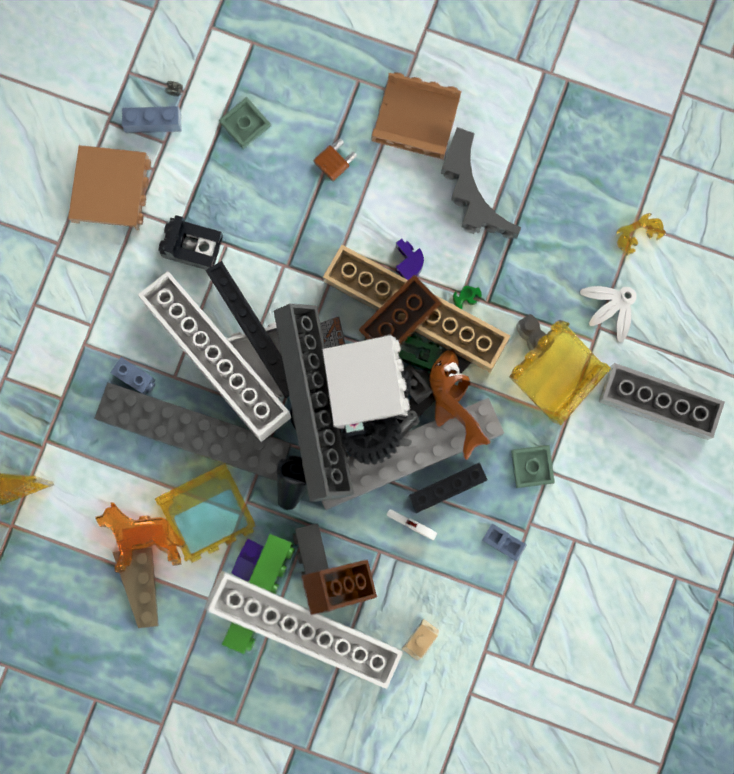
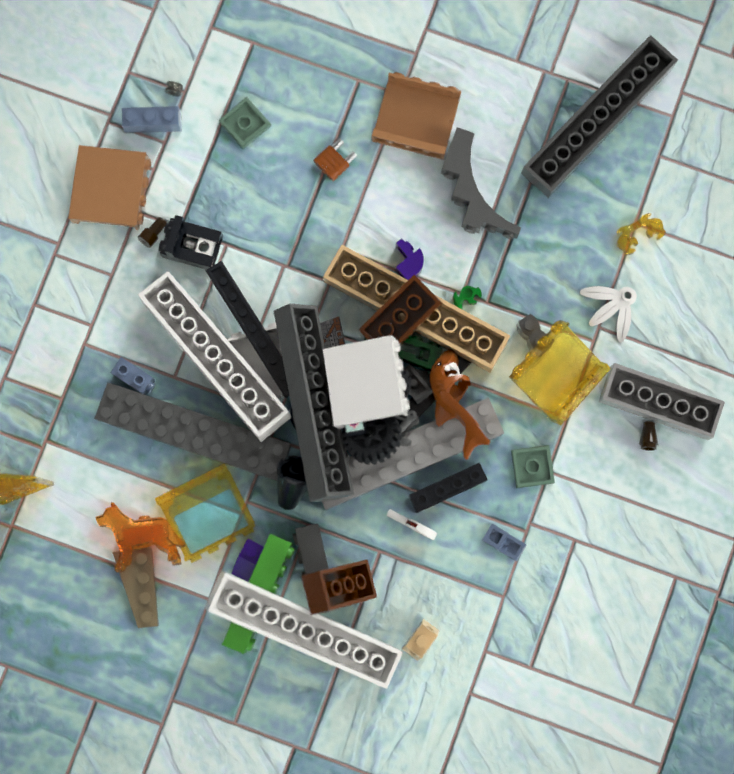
(150, 235): none -> dark brown piece
(599, 116): none -> dark grey brick
(648, 436): none -> dark brown cone

